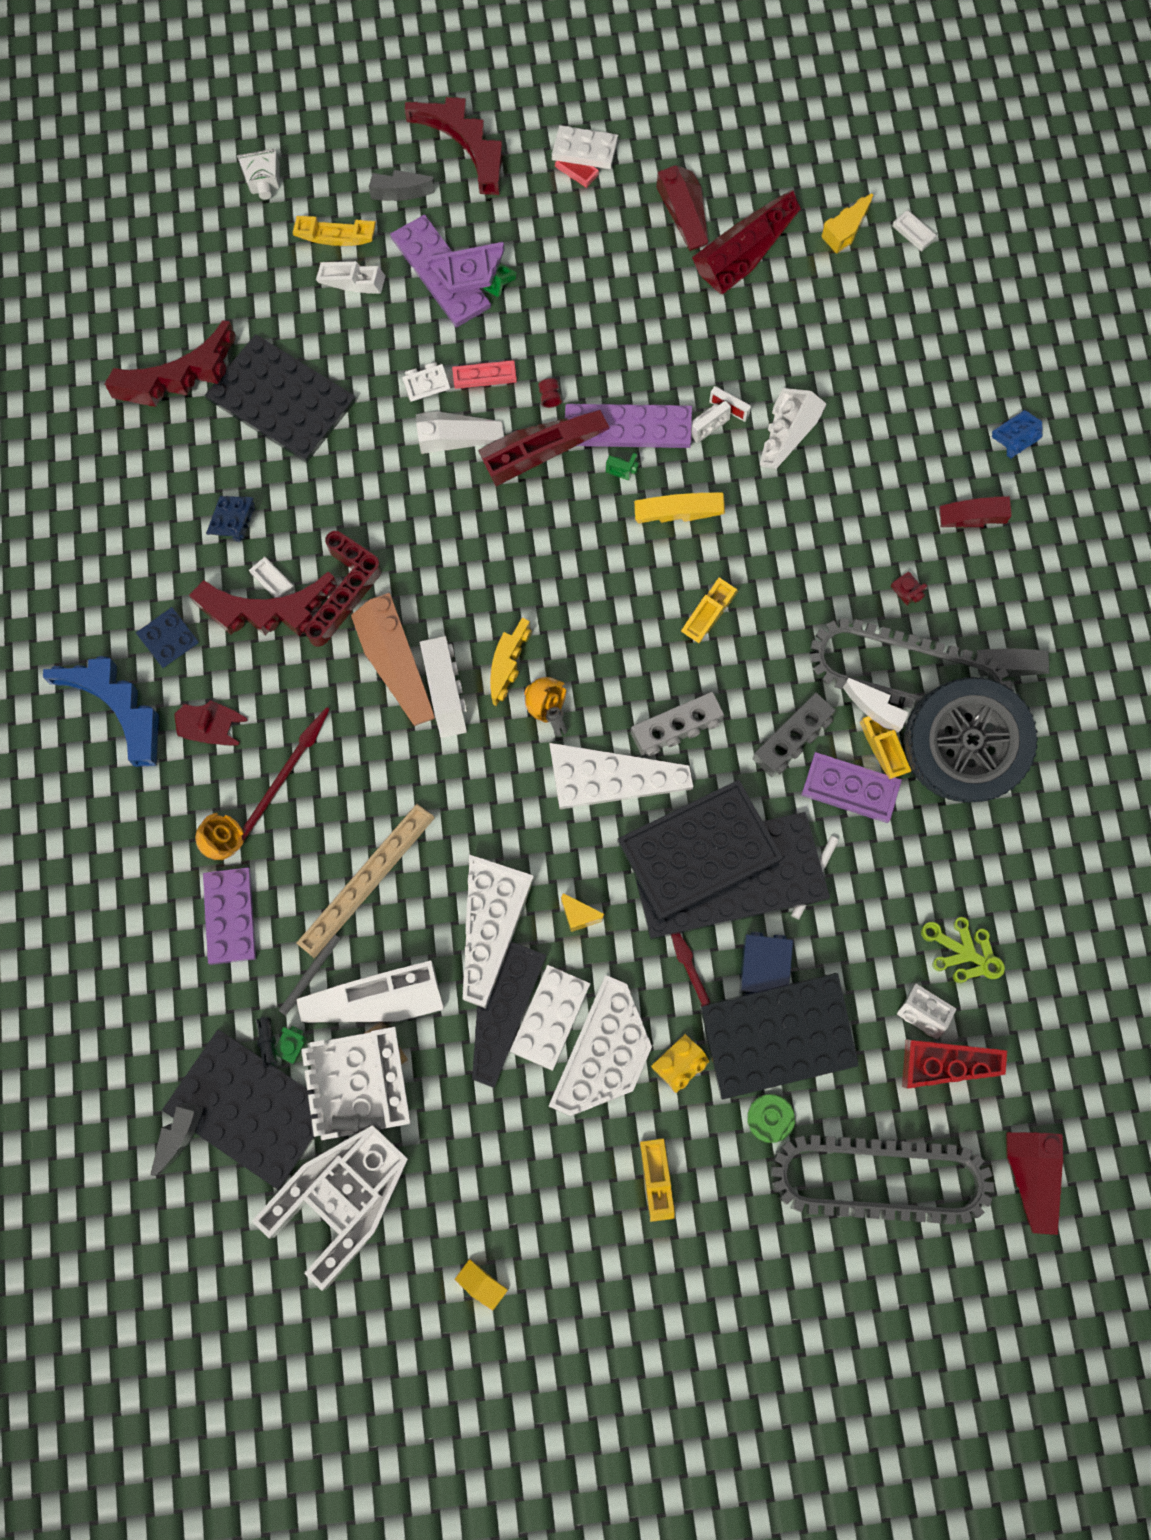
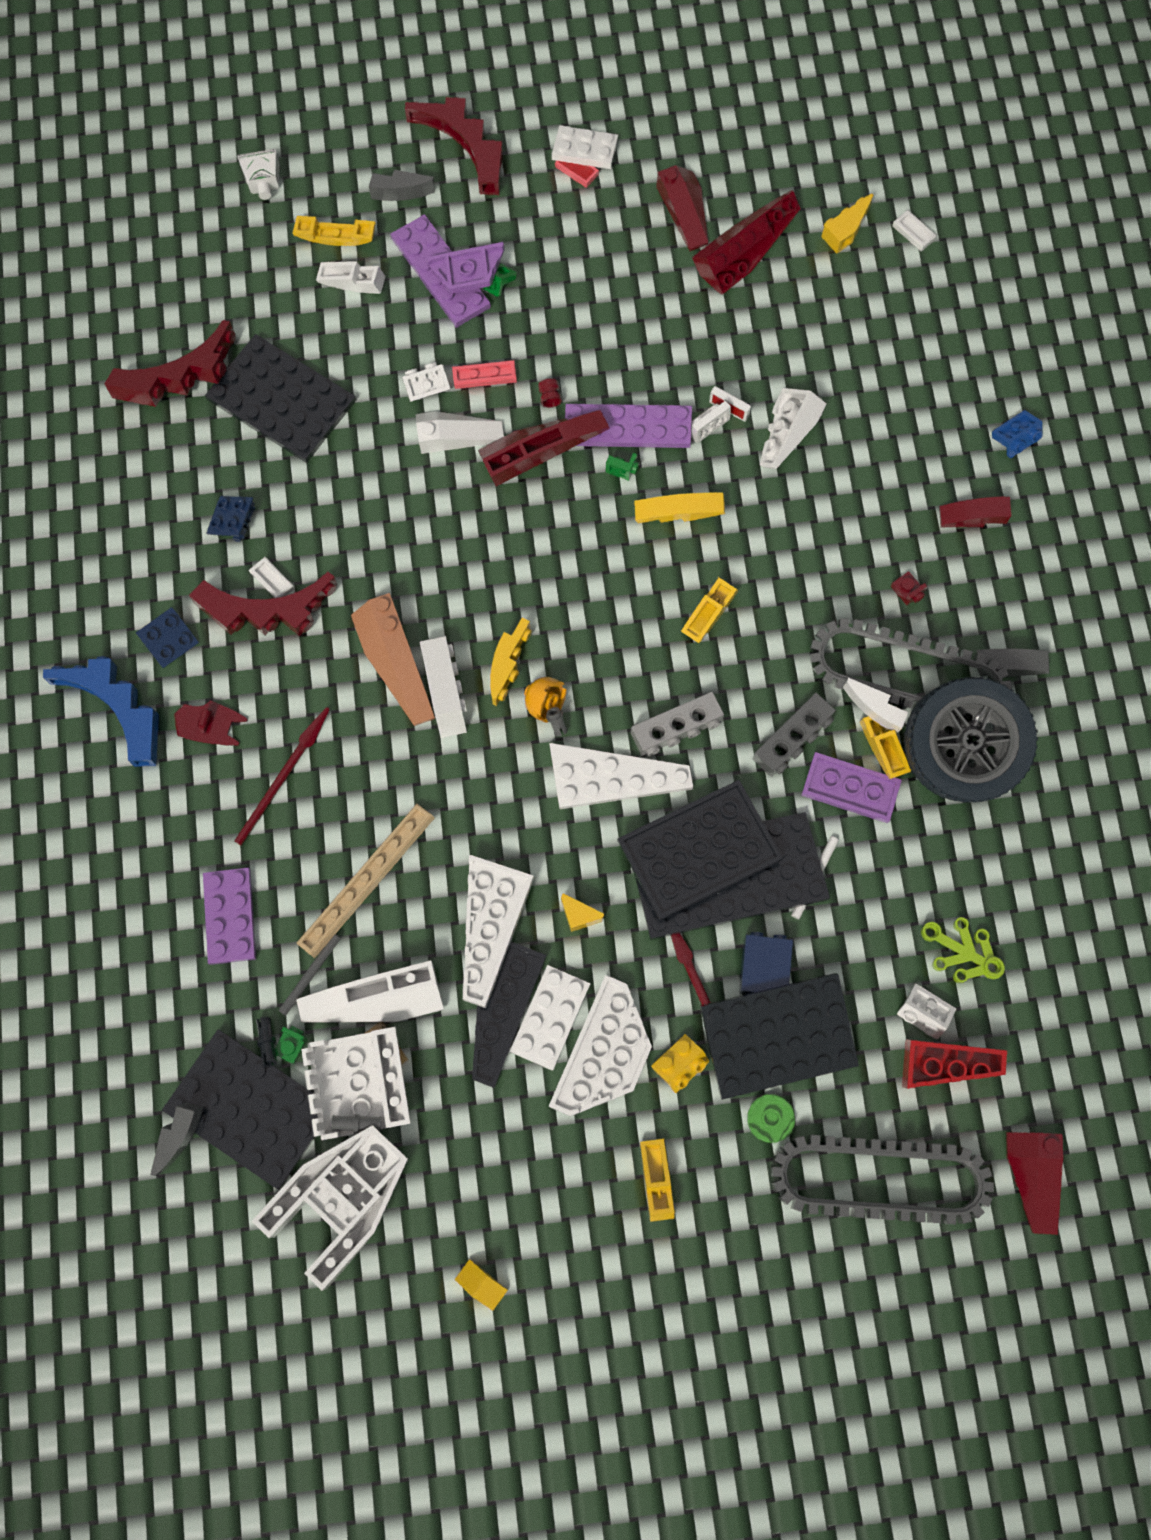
(219, 837): light orange cylinder -> none
(345, 589): dark red beam -> none

